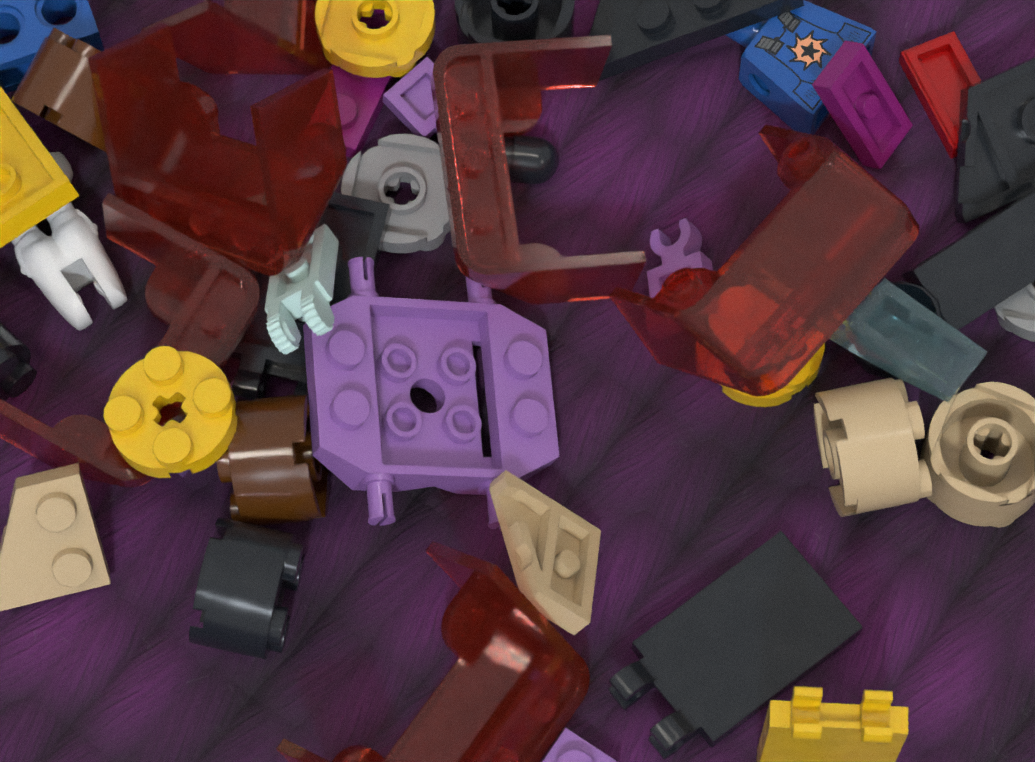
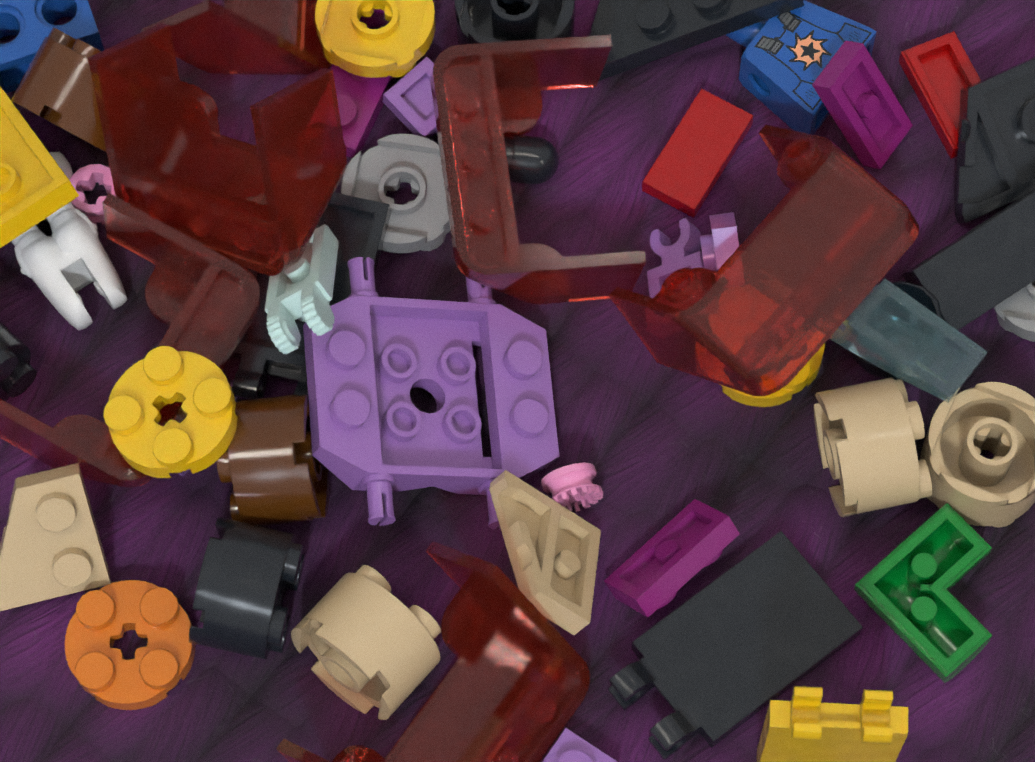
(86, 179): none -> bright pink bush
(103, 618): none -> orange plate
(369, 642): none -> tan brick
(573, 486): none -> bright pink bush
(672, 558): none -> magenta plate
(697, 153): none -> red tile
(721, 243): none -> medium lavender plate
(914, 597): none -> green brick

